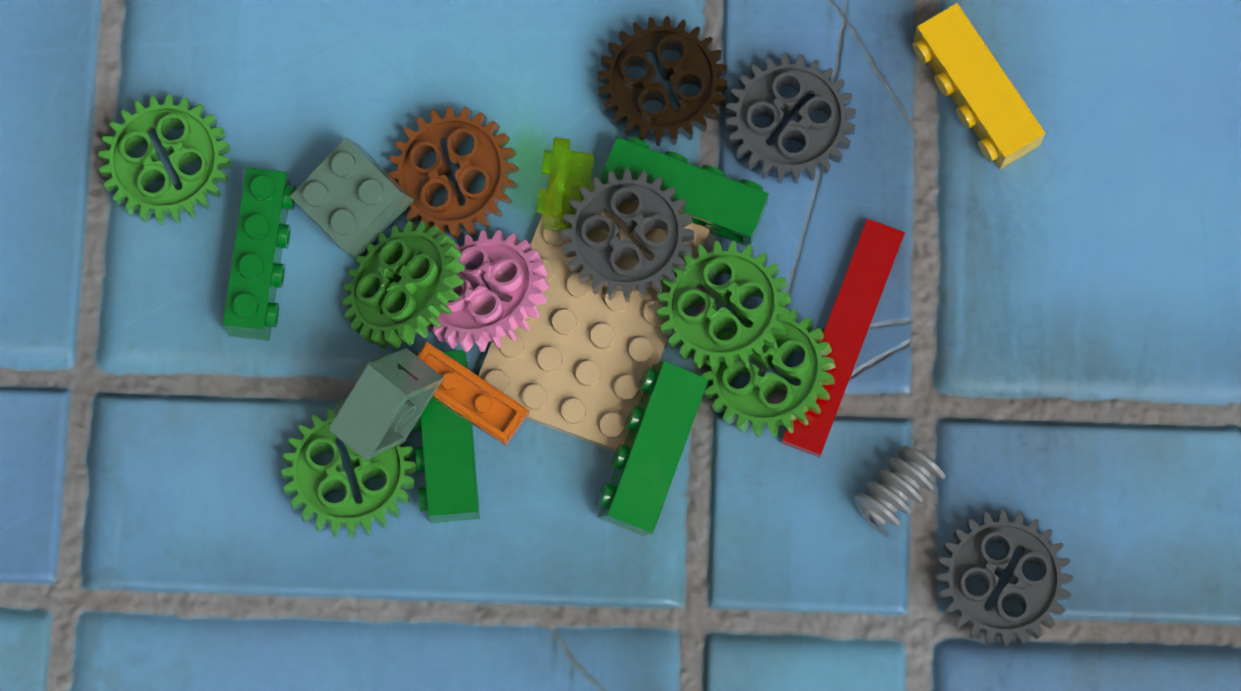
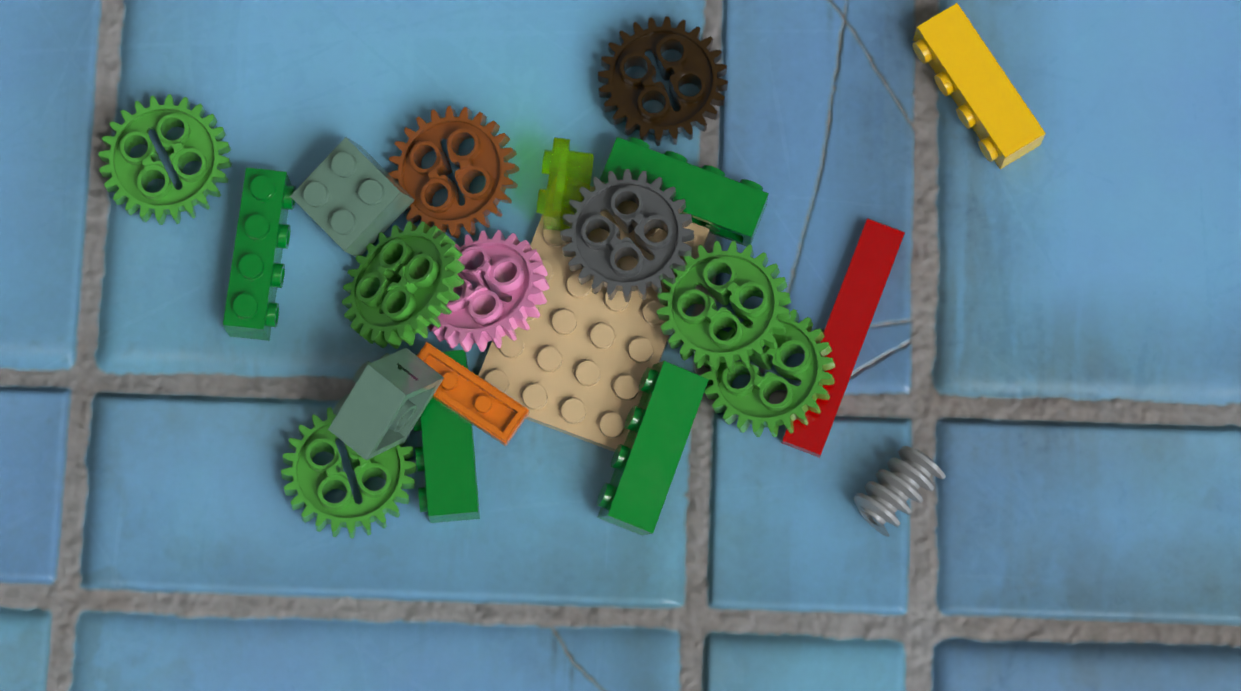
(818, 139): dark grey gear -> none
(1036, 597): dark grey gear -> none

